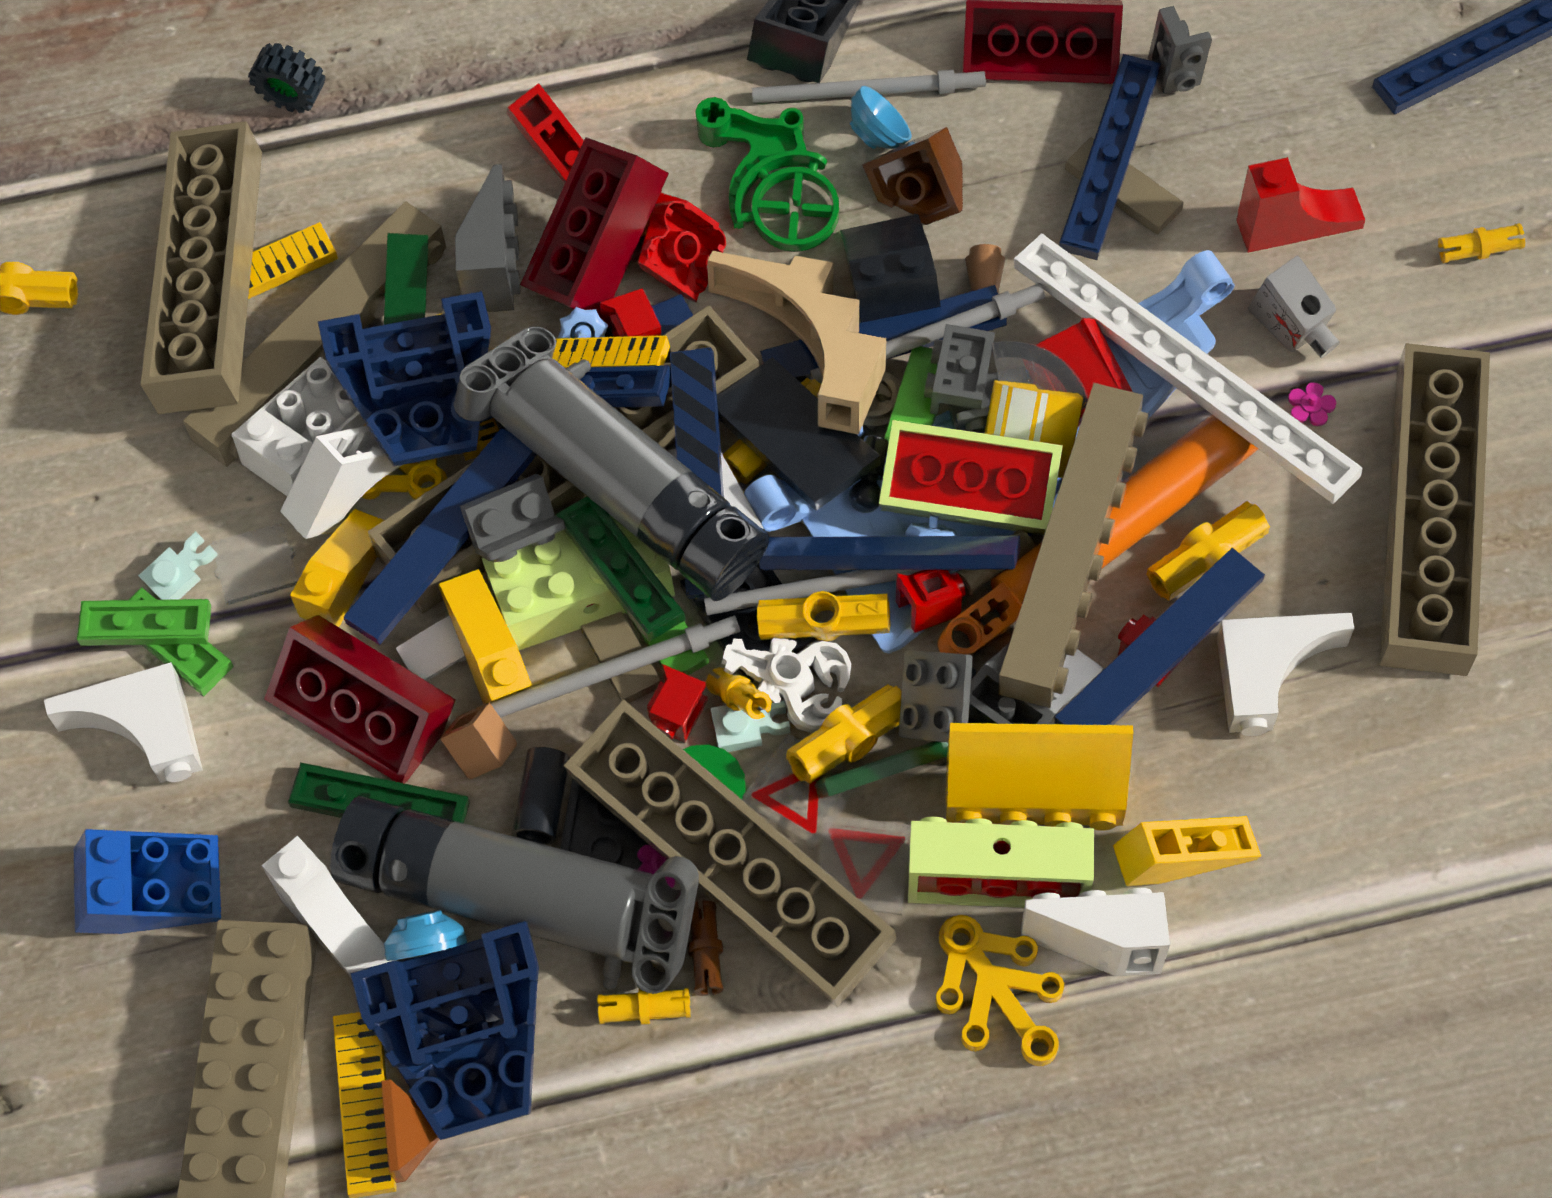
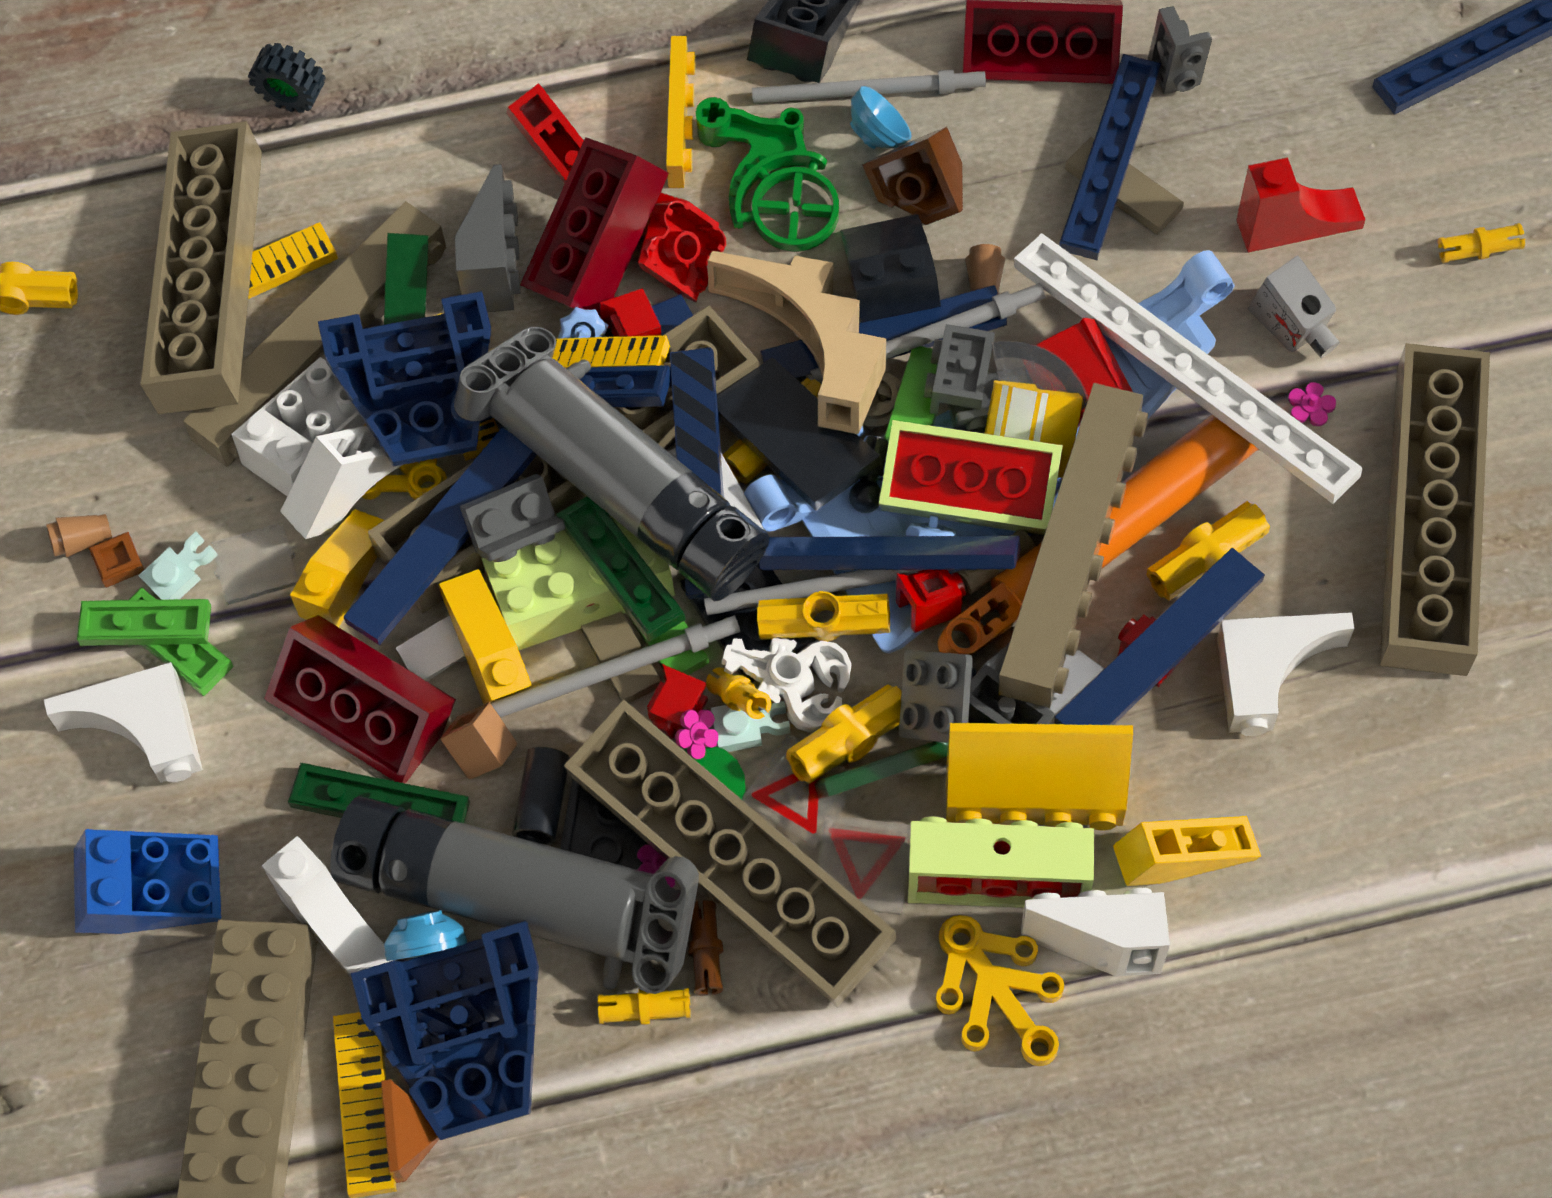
(77, 533): none -> medium nougat cone
(116, 559): none -> dark orange tile
(679, 124): none -> yellow plate
(696, 732): none -> dark pink plant

